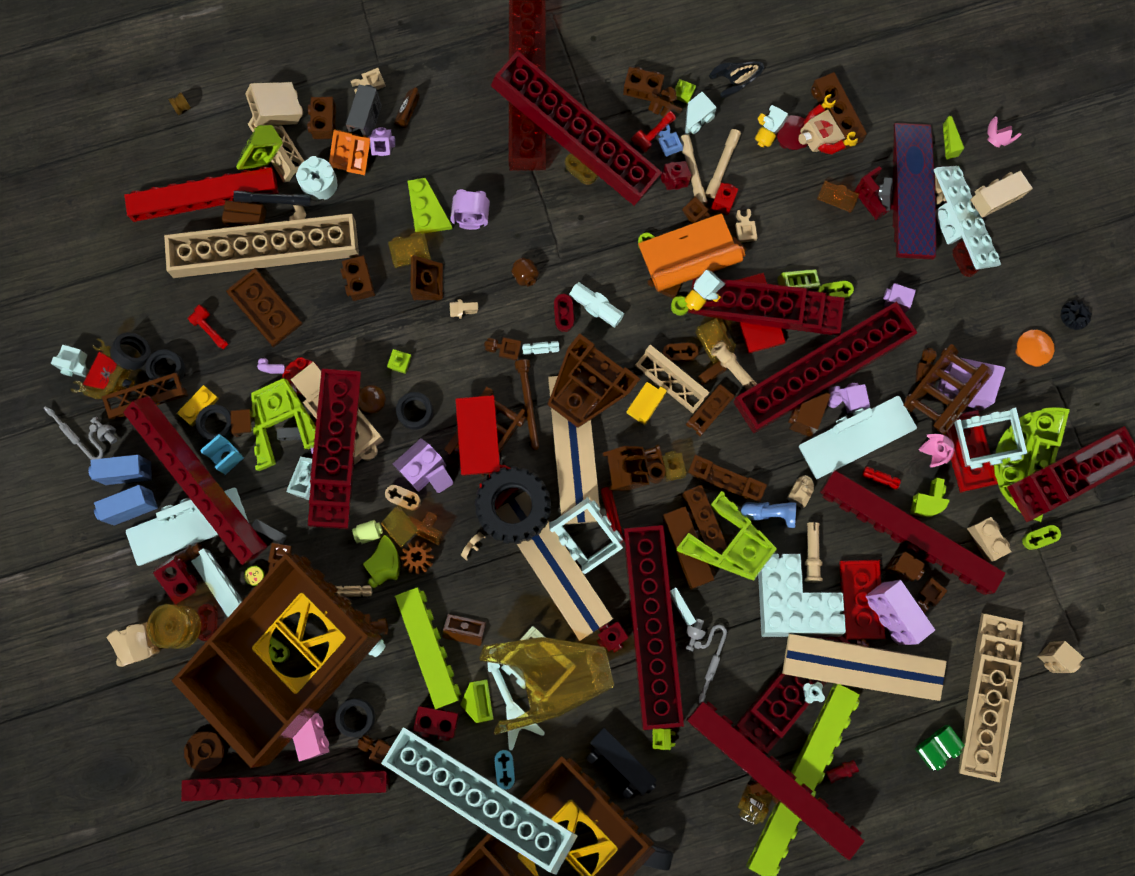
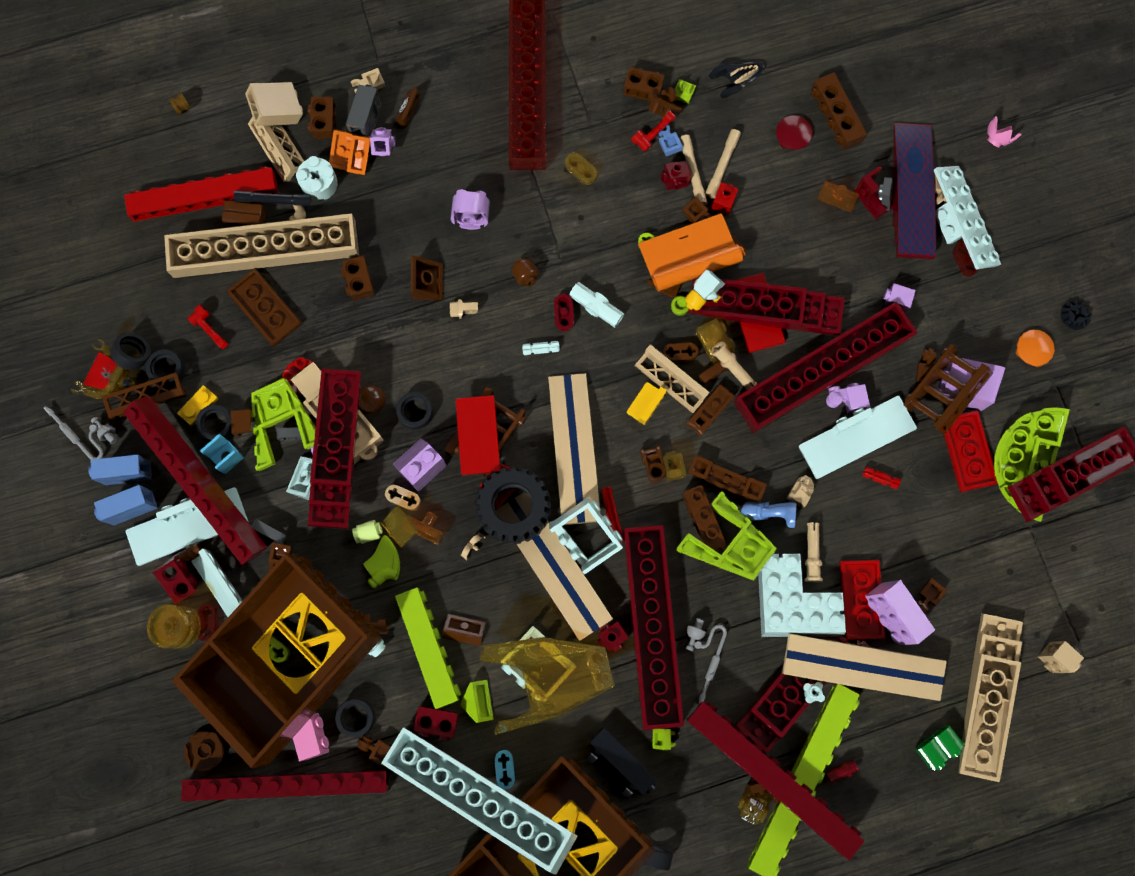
(71, 361): light aqua brick -> none
(132, 644): tan piece -> none
(254, 575): light yellow tile -> none
(260, 148): lime slope -> none
(270, 368): lavender arm -> none
(354, 591): tan axle -> none
(399, 361): lime tile -> none
(403, 248): clear yellow brick -> none
(415, 551): dark orange gear -> none
(426, 209): lime wing -> none
(439, 479): lavender slope -> none
(508, 348): reddish brown plate -> none
(512, 709): light aqua piece -> none
(523, 367): reddish brown piece -> none
(575, 128): dark red brick -> none
(588, 383): reddish brown wedge -> none
(626, 468): reddish brown piece -> none
(678, 526): reddish brown brick -> none
(682, 607): light aqua tile -> none
(698, 112): light aqua slope -> none
(745, 229): tan plate -> none
(771, 125): piece -> none
(786, 279): lime slope -> none
(809, 415): reddish brown slope -> none
(822, 132): torso -> none
(836, 286): lime beam -> none
(905, 567): reddish brown brick -> none
(912, 533): dark red brick -> none
(930, 504): lime brick -> none
(939, 447): bright pink piece -> none
(952, 140): lime slope -> none
(989, 539): tan brick -> none
(994, 459): light aqua window -> none
(1000, 193): tan brick -> none
(1042, 540): lime beam -> none

